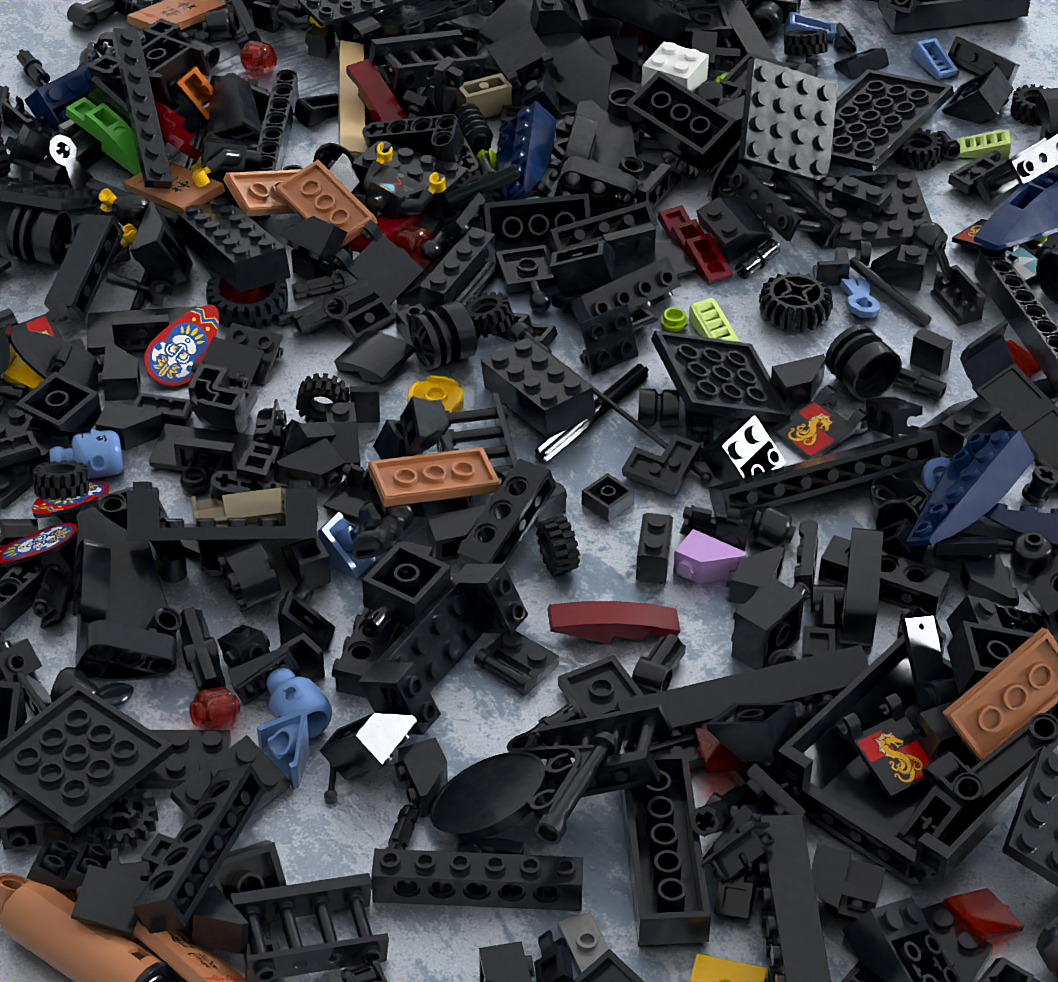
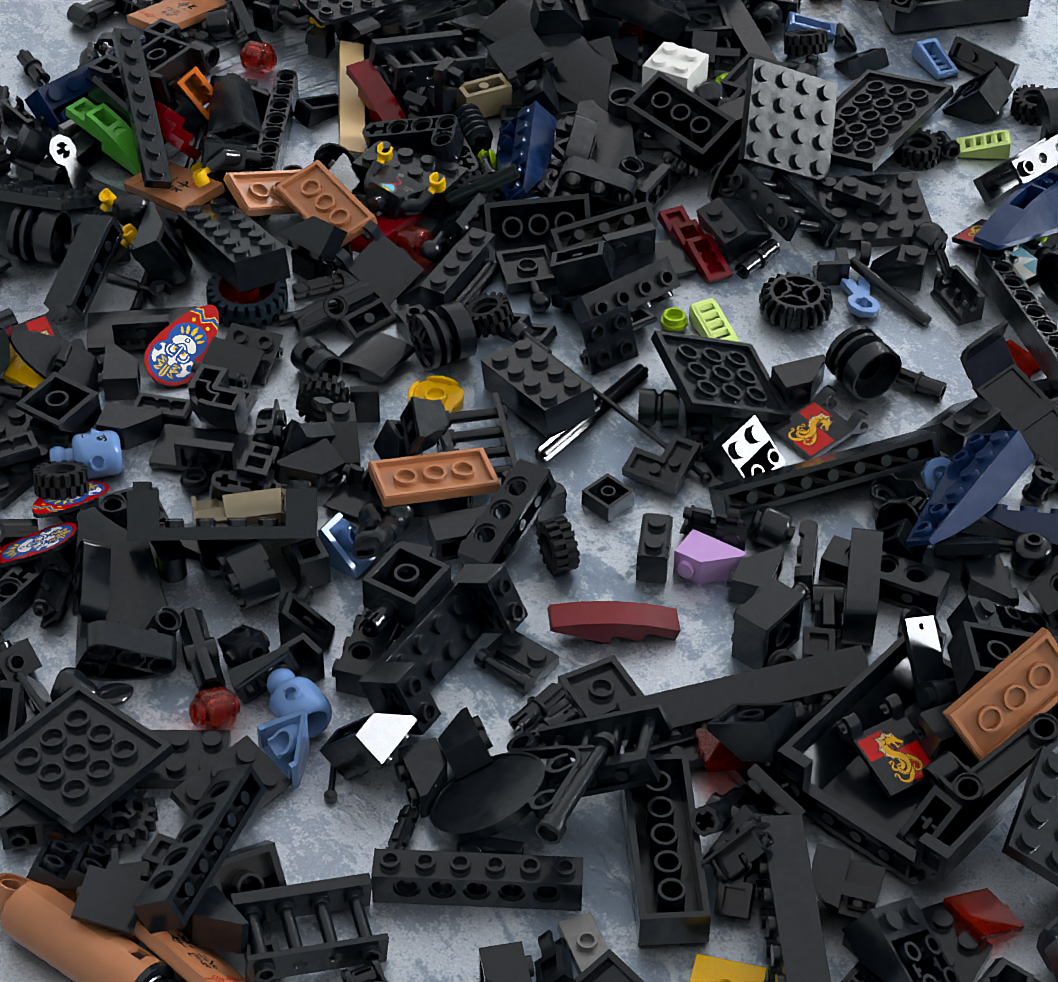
(314, 357): none -> black wheel
(465, 744): none -> black slope
(537, 707): none -> black axle
(657, 669): black piece -> none
(890, 415): black hinge -> none
(931, 351): black piece -> none
(964, 176): black hinge -> none

